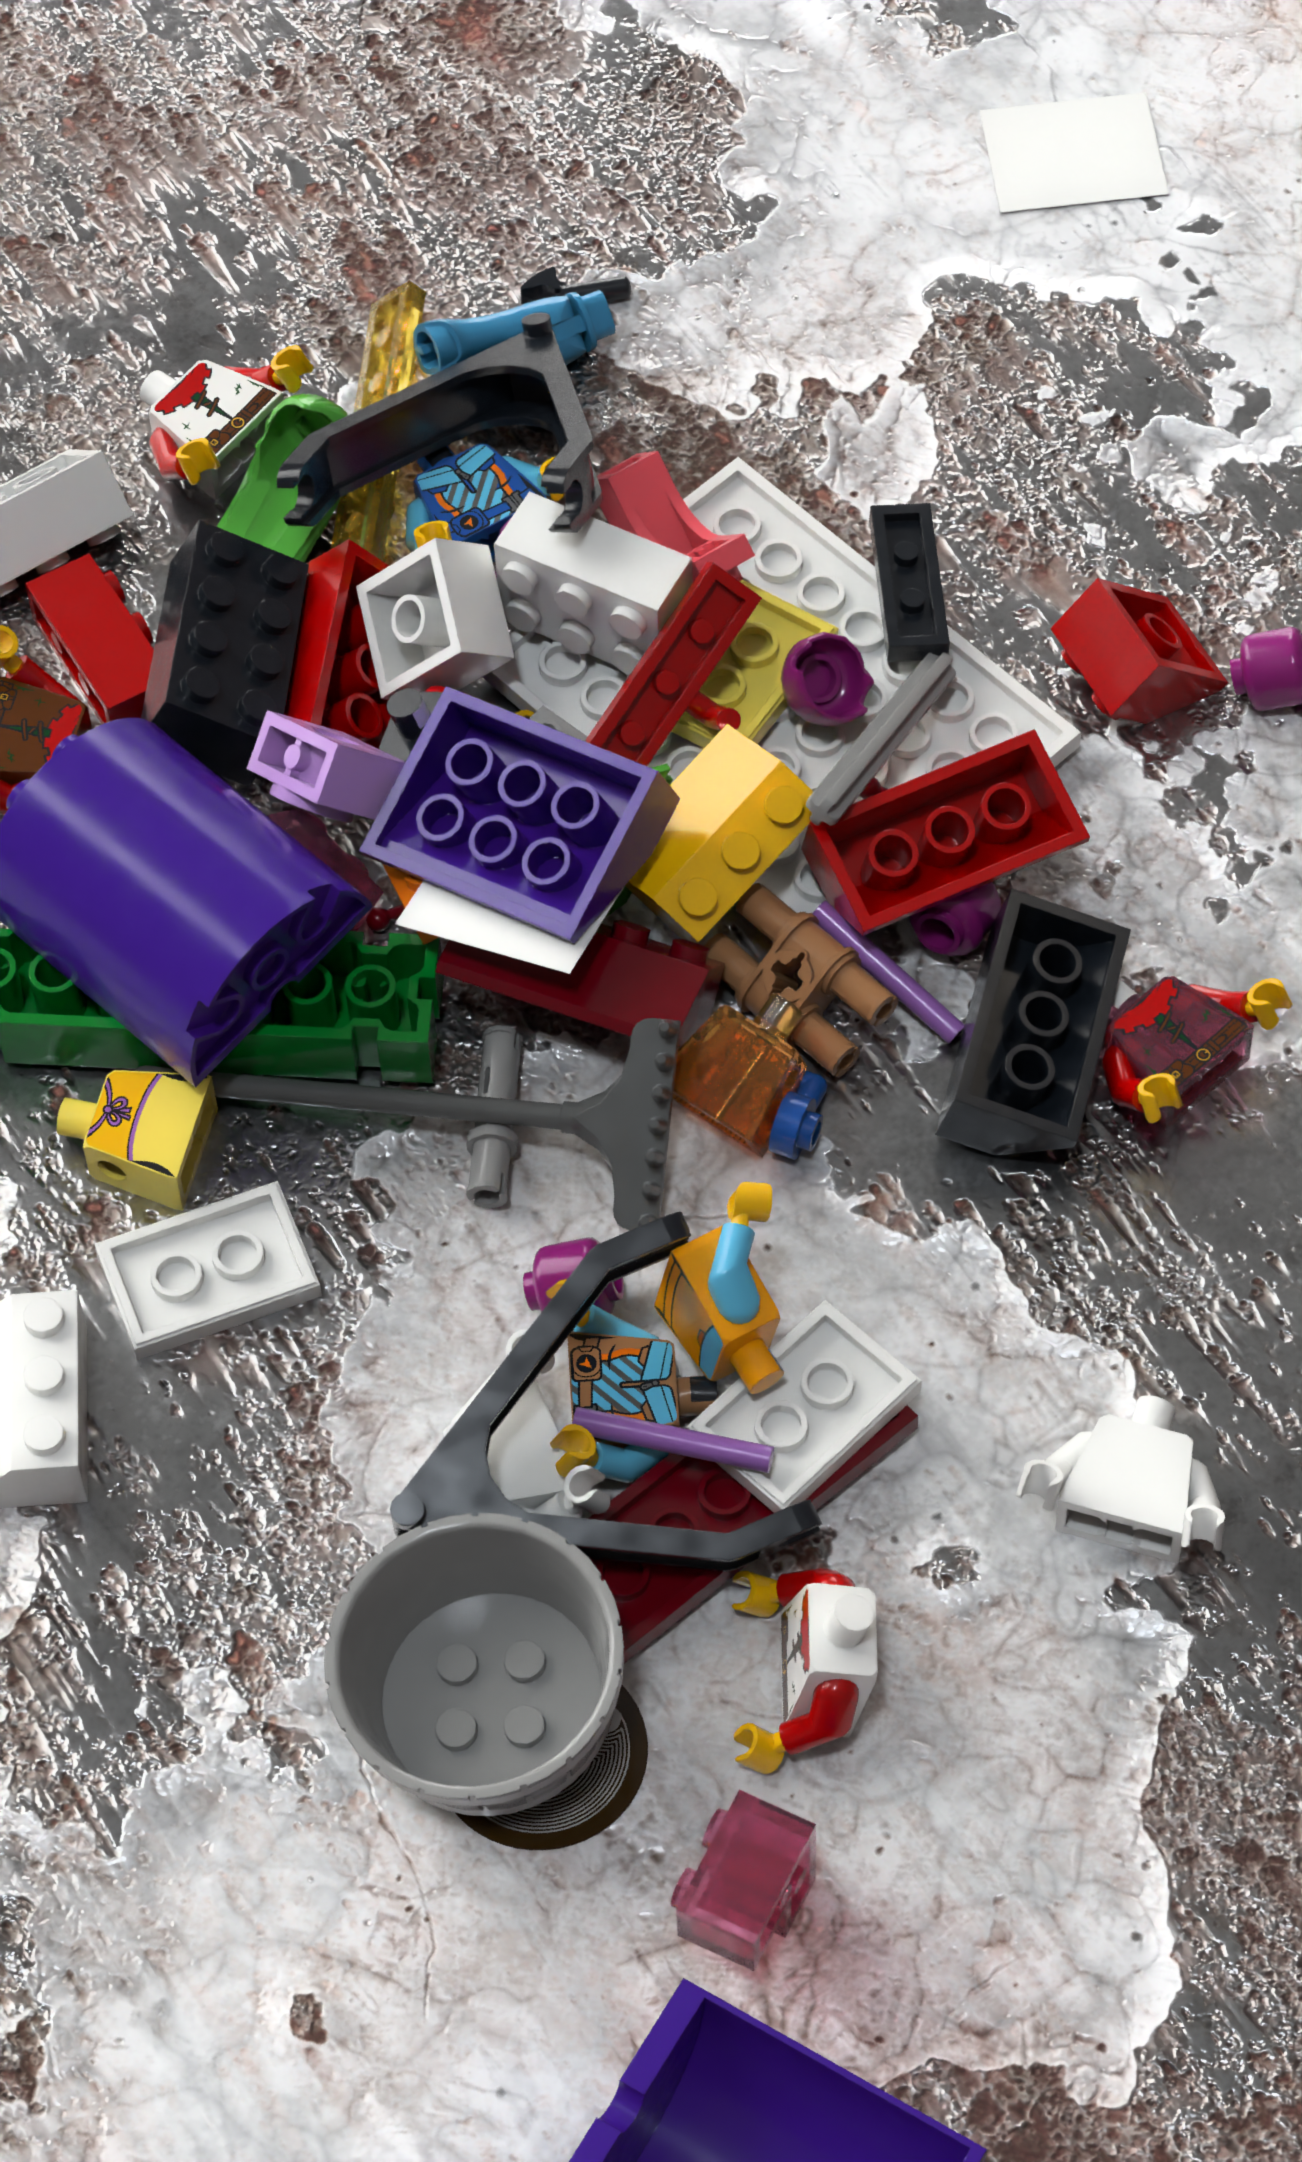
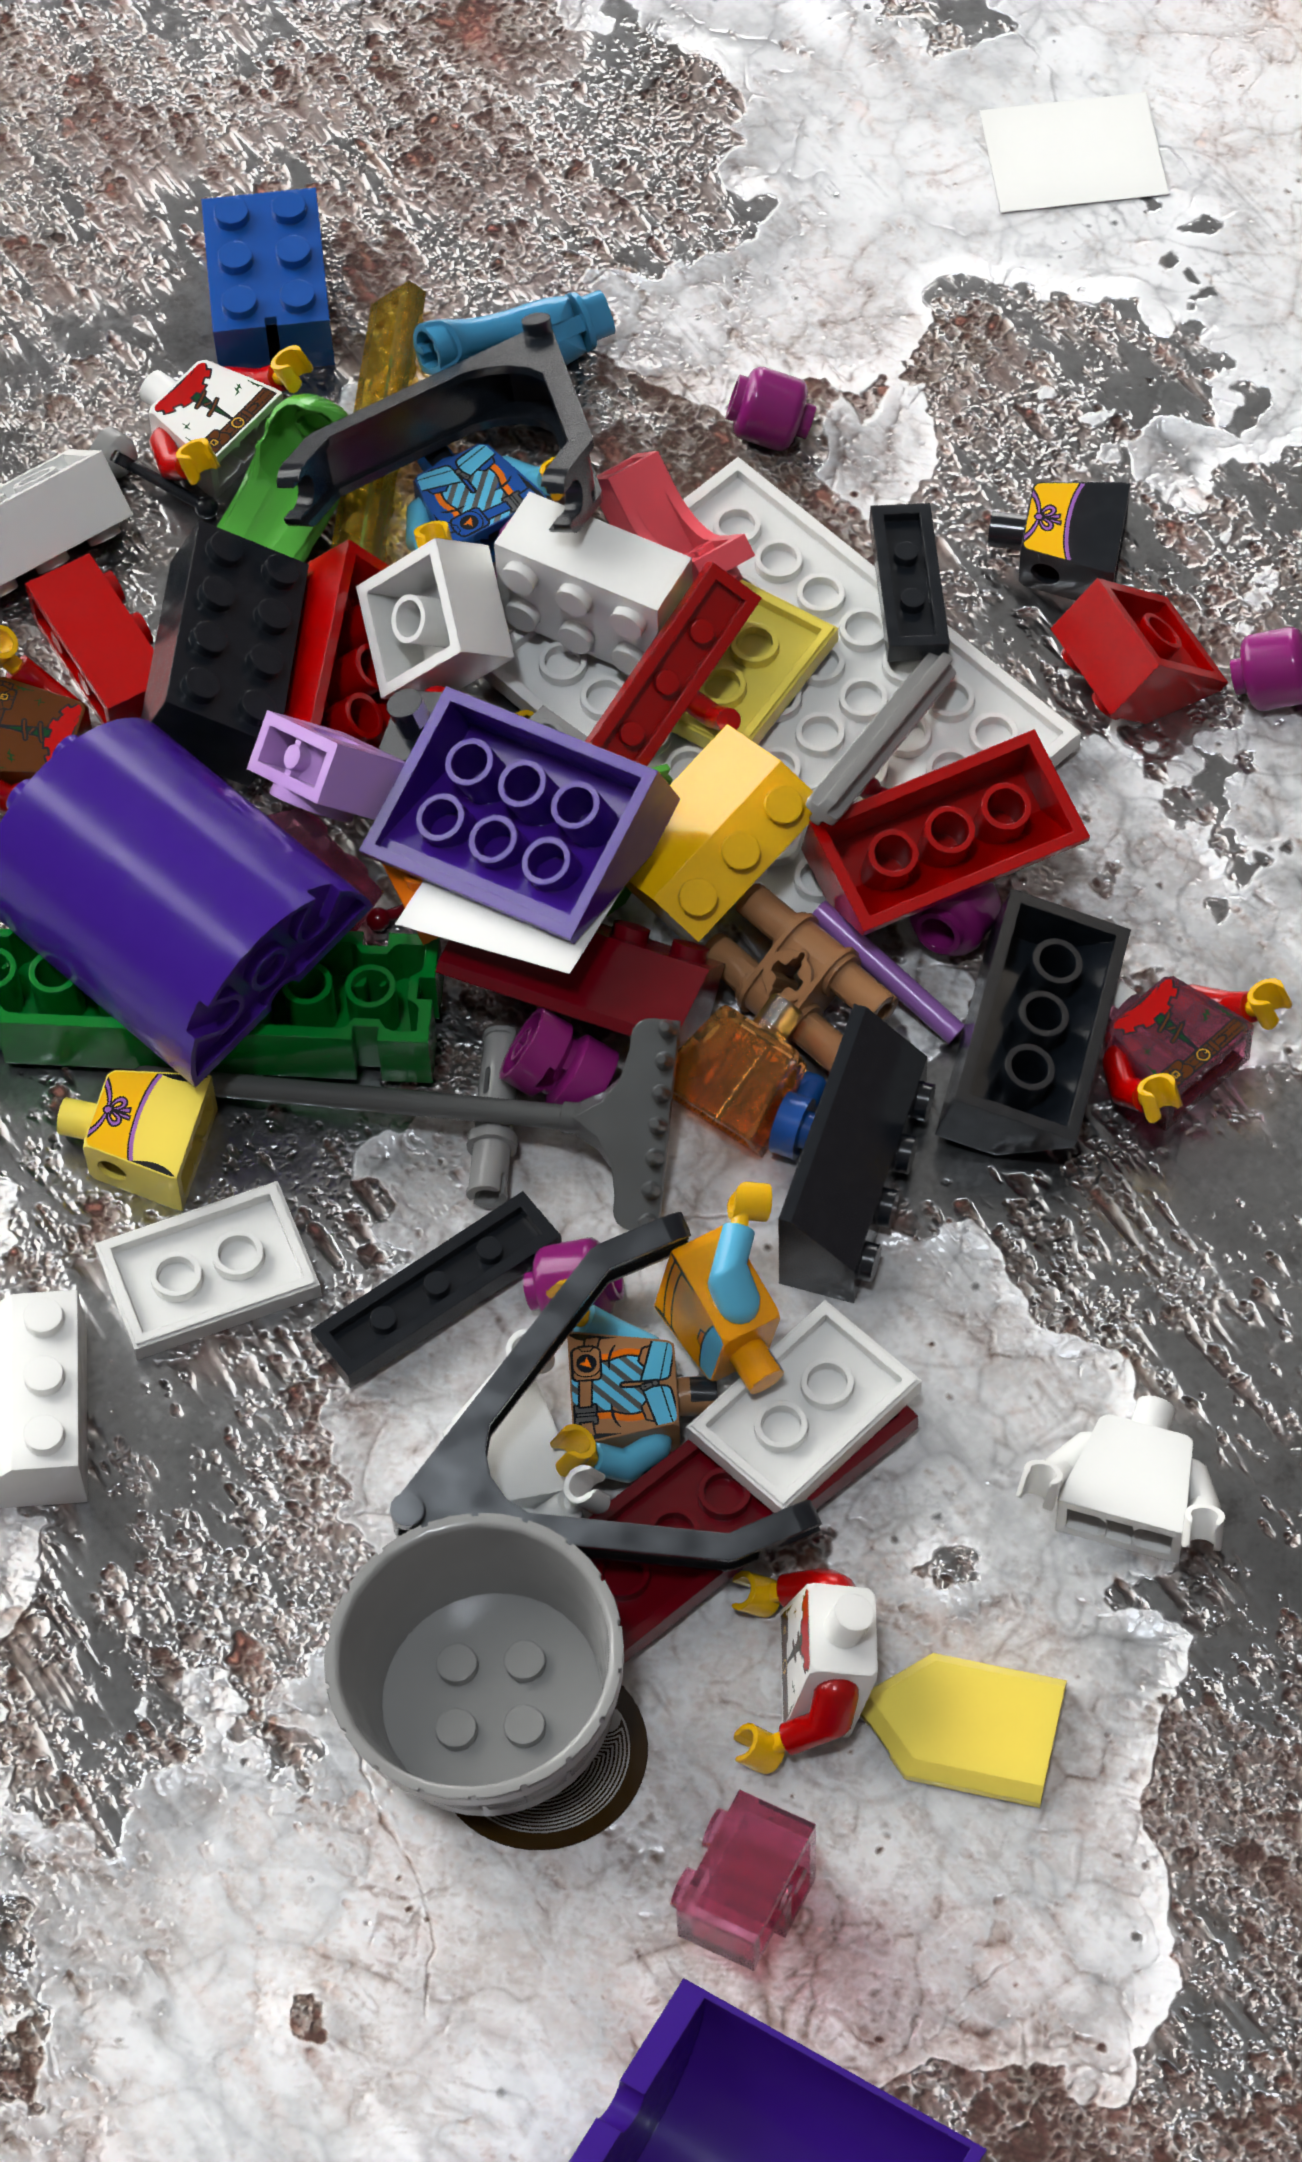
(122, 459): none -> hinge
(265, 272): none -> blue piece
(434, 1290): none -> black plate
(547, 285): black bar -> none
(555, 1063): none -> magenta wheel
(675, 1440): medium lavender bar -> none
(770, 408): none -> magenta head
(825, 680): magenta hair -> none
(853, 1159): none -> black slope
(969, 1726): none -> light yellow tile
(1067, 536): none -> black torso

